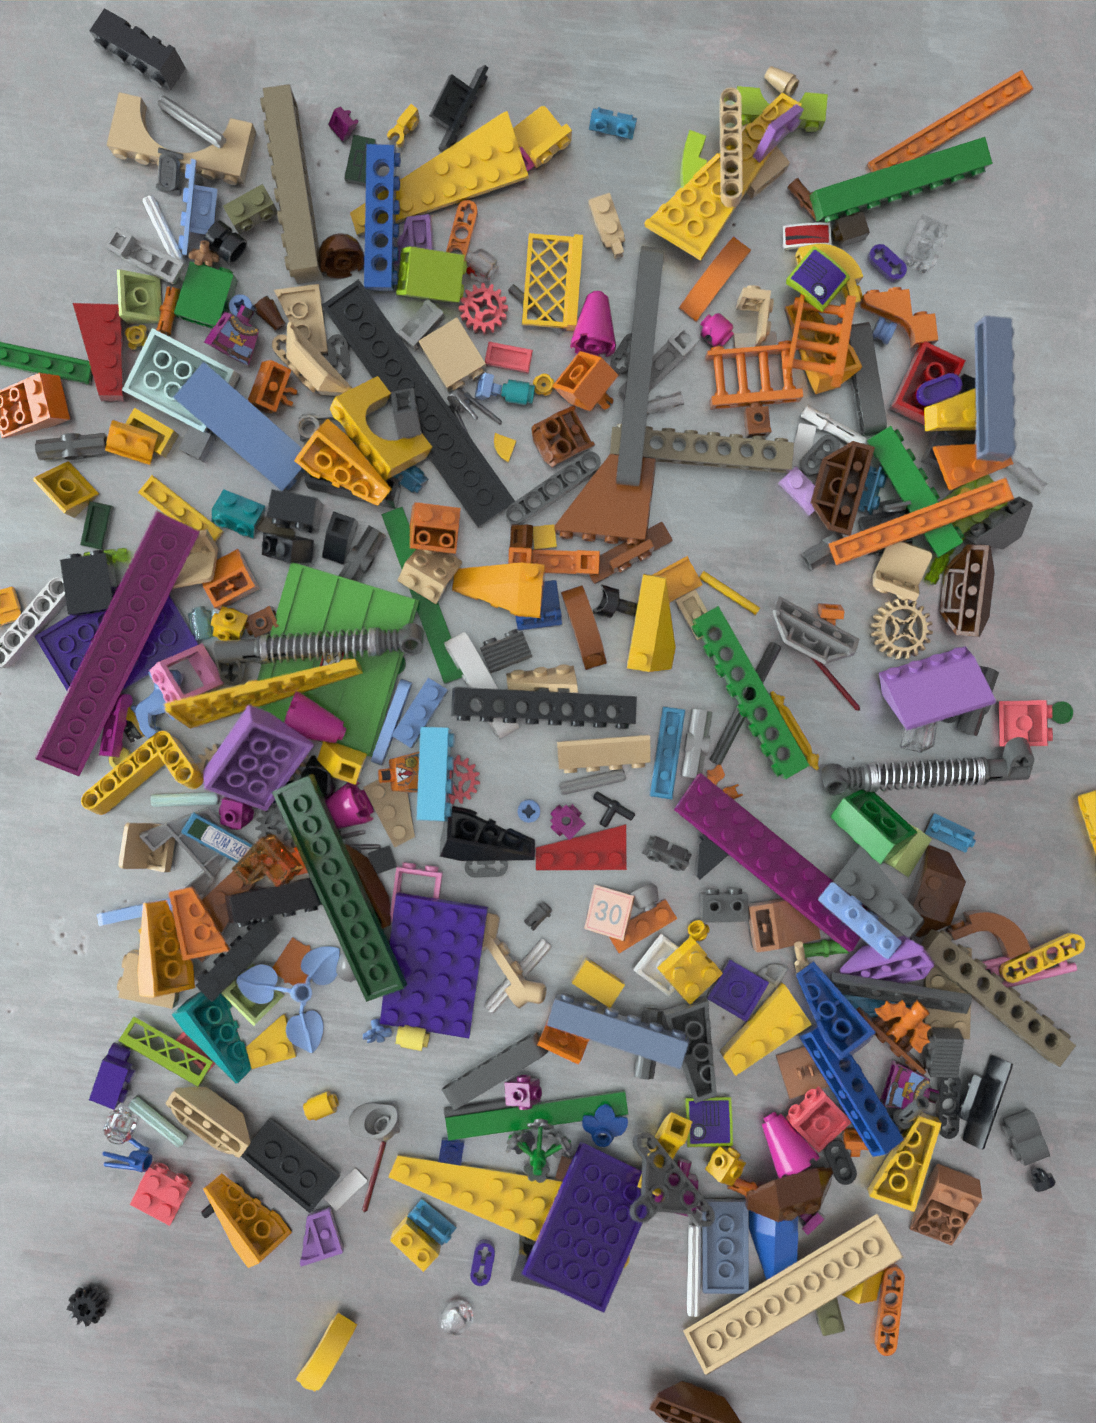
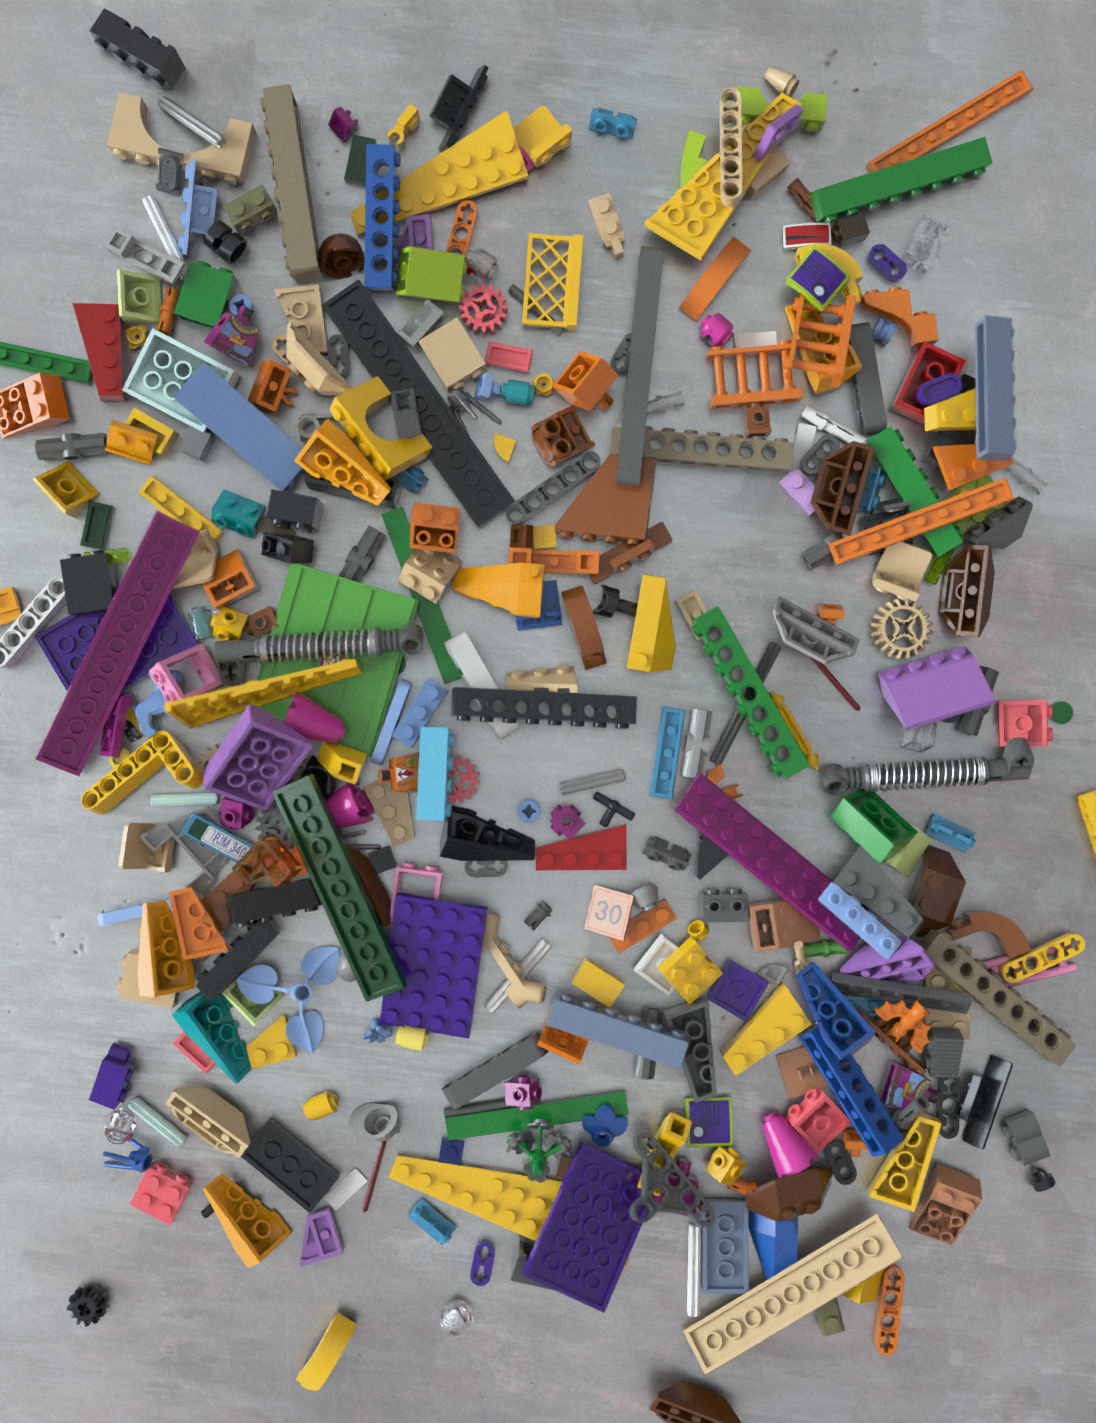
(158, 1058): lime fence -> none
(203, 254): medium nougat plant -> none
(269, 313): reddish brown cone -> none
(289, 963): orange piece -> none
(338, 537): black slope -> none
(415, 1243): yellow brick -> none
(506, 651): dark grey brick -> none
(595, 327): dark pink cone -> none
(603, 752): tan slope -> none
(670, 355): light grey slope -> none
(680, 578): light orange plate -> none
(730, 593): yellow bar -> none
(757, 300): tan bracket -> none
(811, 1222): magenta tile -> none

